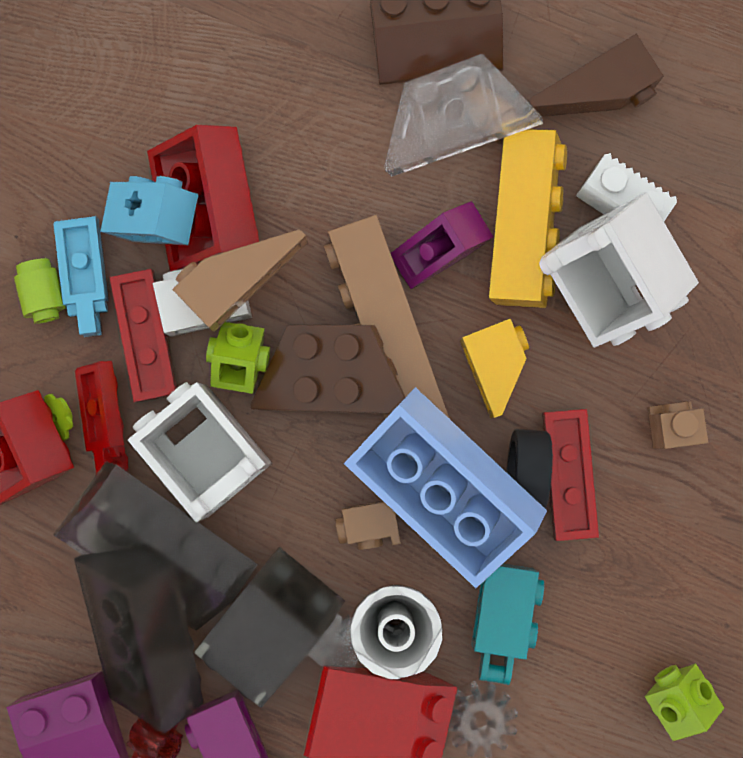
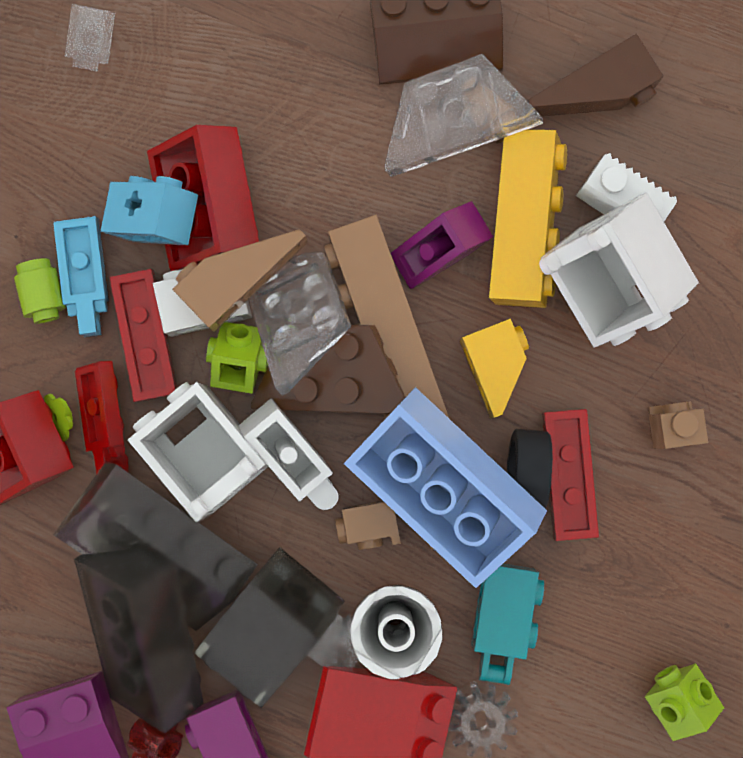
(89, 36): none -> clear brick
(289, 455): none -> white brick
(299, 317): none -> clear wing

